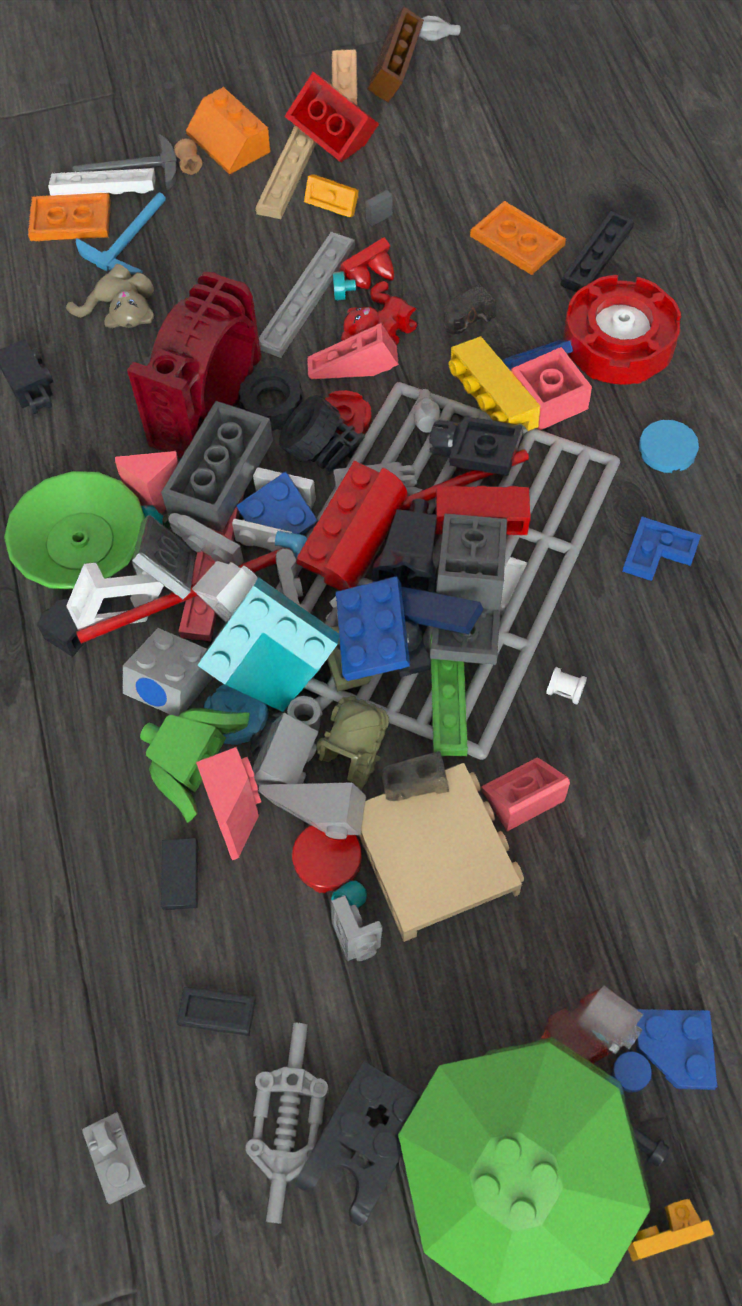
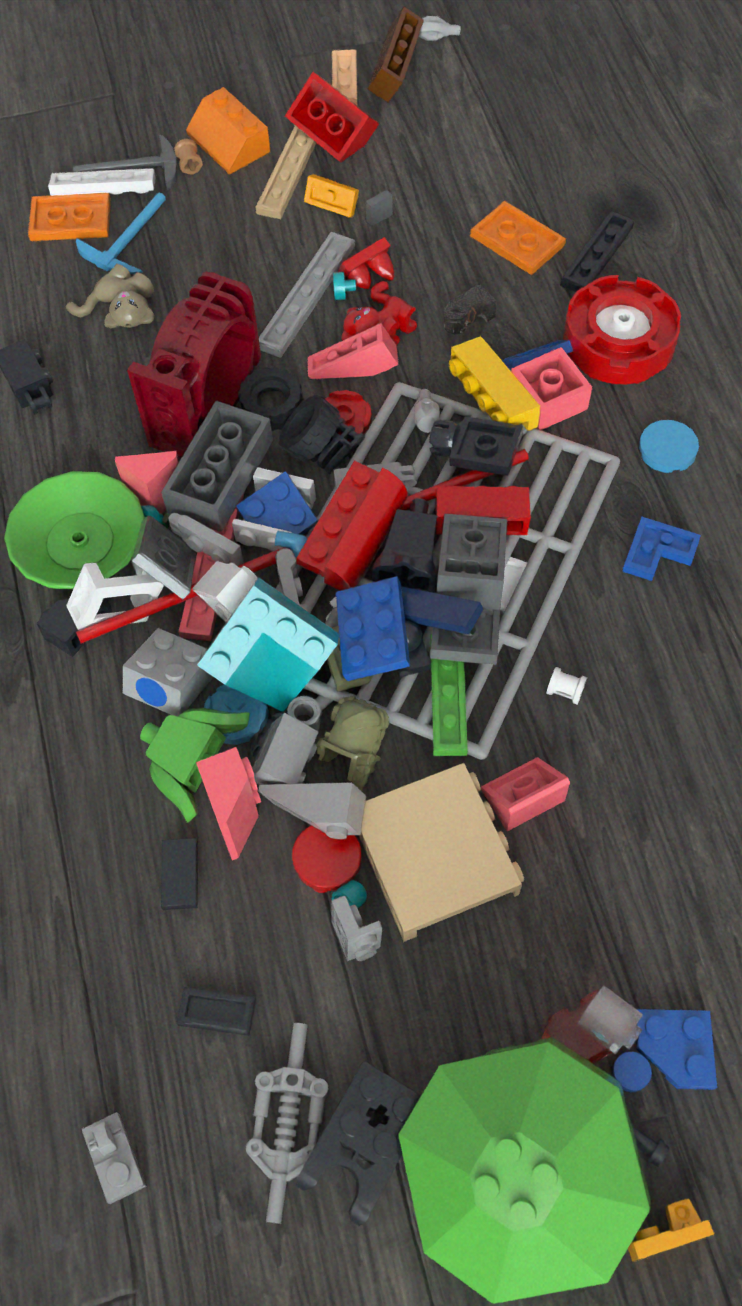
(414, 777): clear smoke leg -> none

